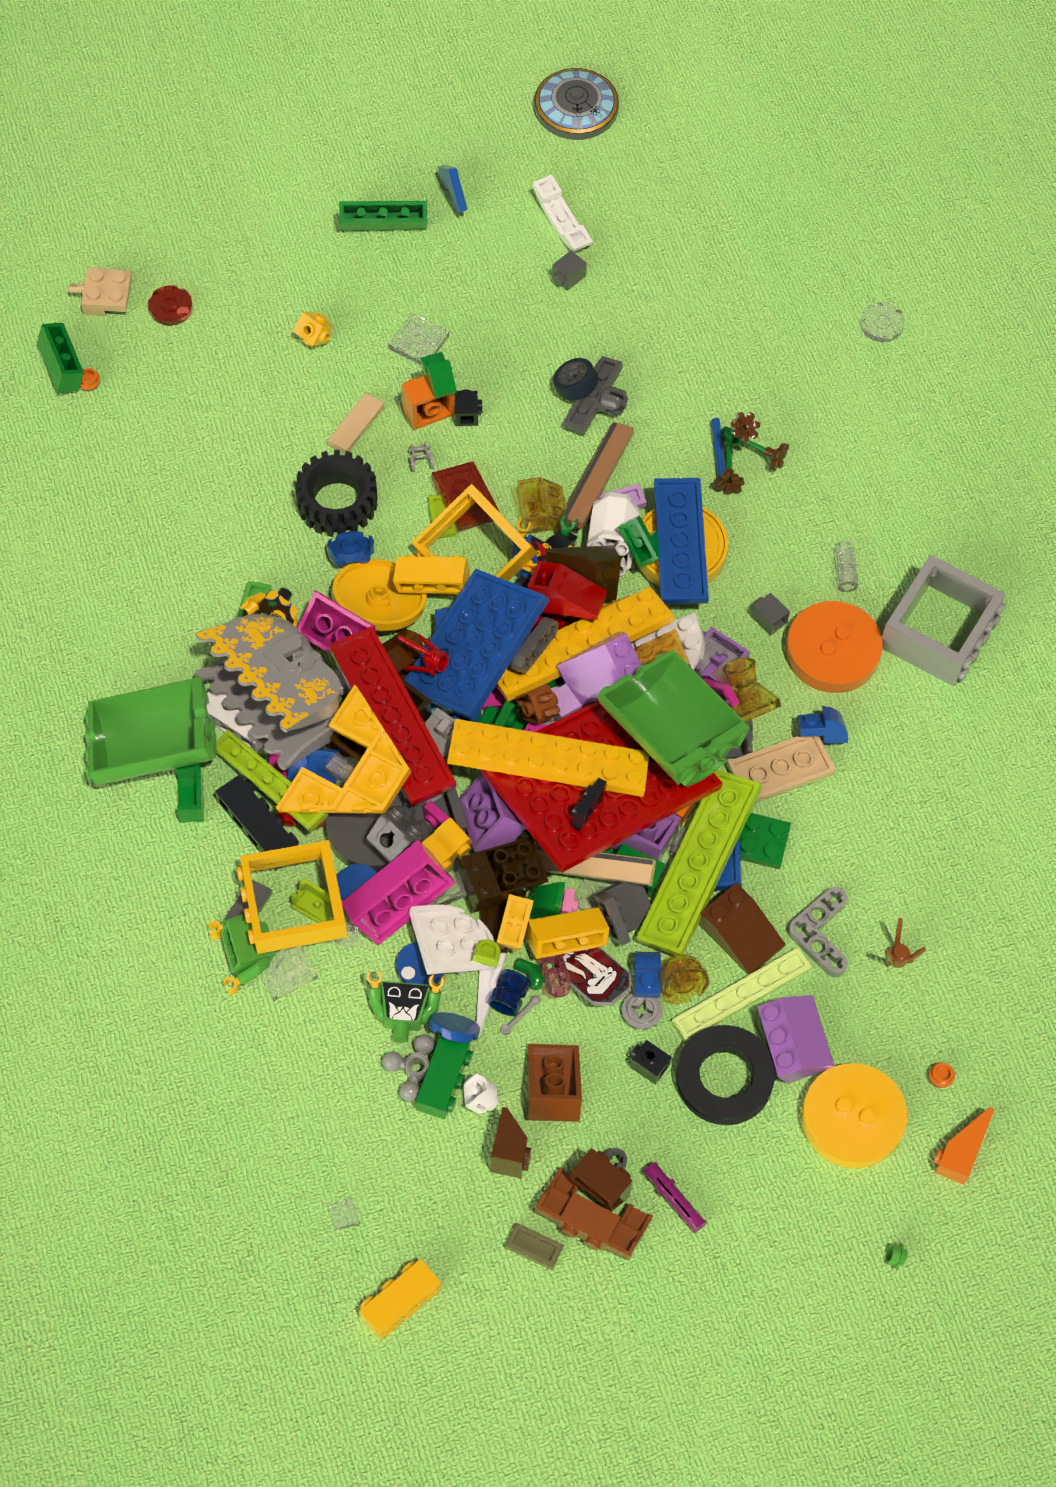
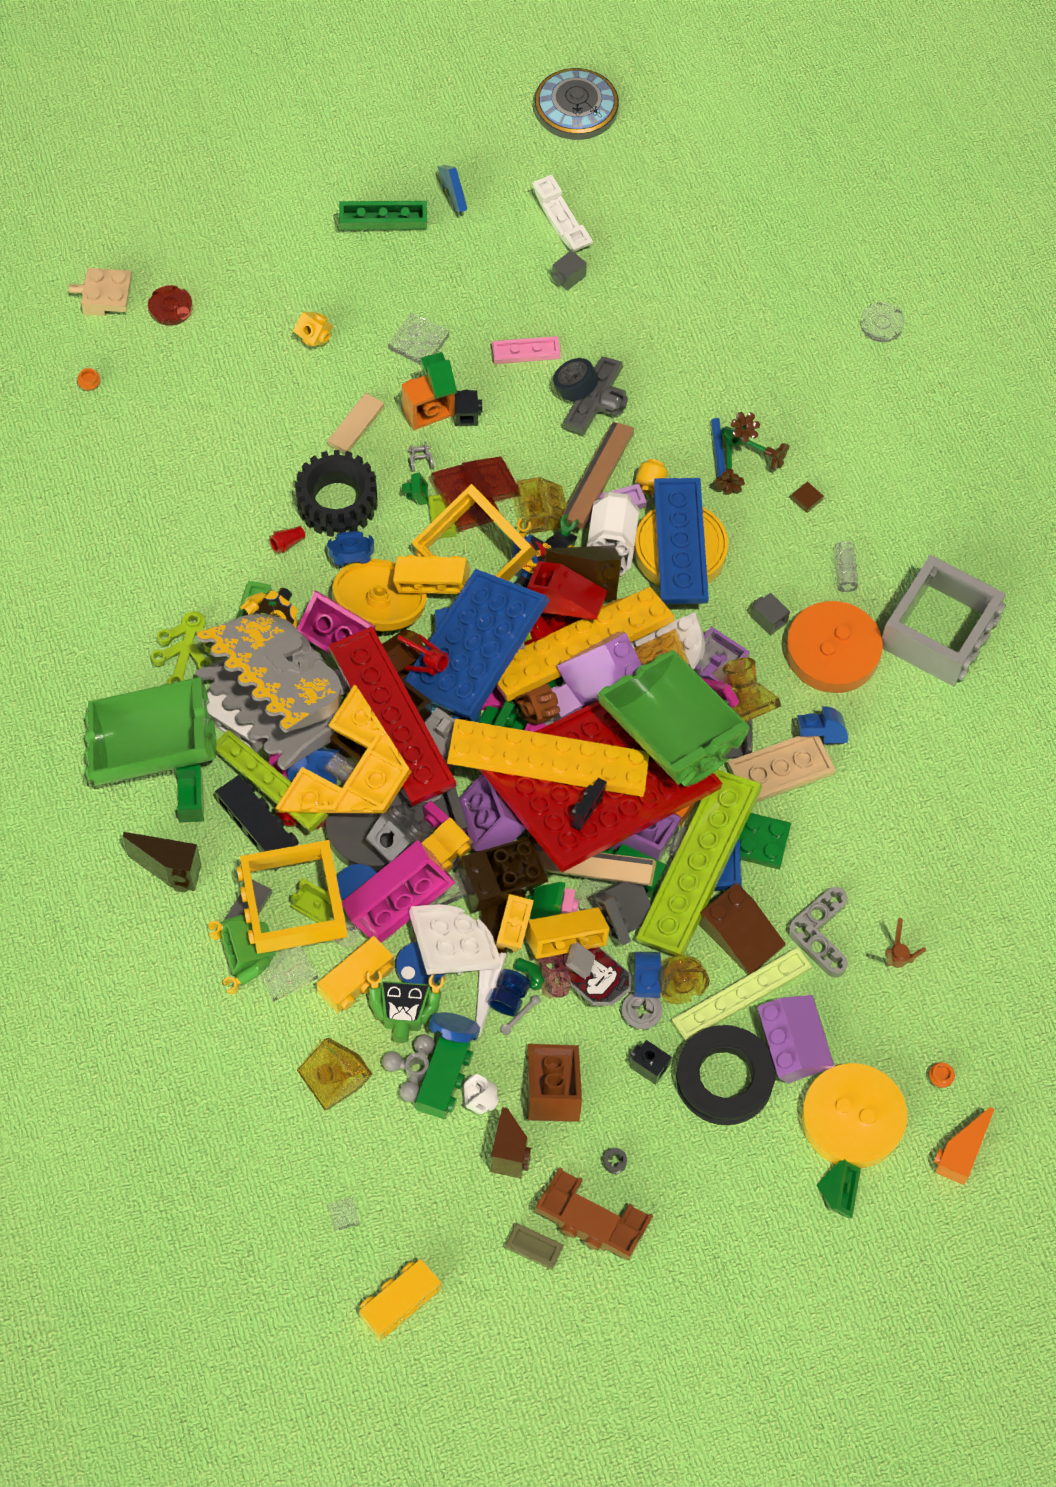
(60, 357): green brick -> none
(167, 859): none -> dark brown slope
(185, 647): none -> lime plant
(285, 539): none -> red cone
(334, 1073): none -> clear yellow slope
(350, 977): none -> yellow brick
(416, 489): none -> green tile
(487, 953): lime tile -> none
(490, 478): none -> clear red tile
(526, 350): none -> bright pink tile
(534, 645): dark grey beam -> none
(580, 960): none -> light grey tile
(602, 1179): reddish brown slope -> none
(640, 542): green slope -> none
(647, 473): none -> yellow head
(667, 1188): magenta pin -> none
(807, 497): none -> reddish brown tile
(841, 1187): none -> green slope
(896, 1255): bright green plate -> none

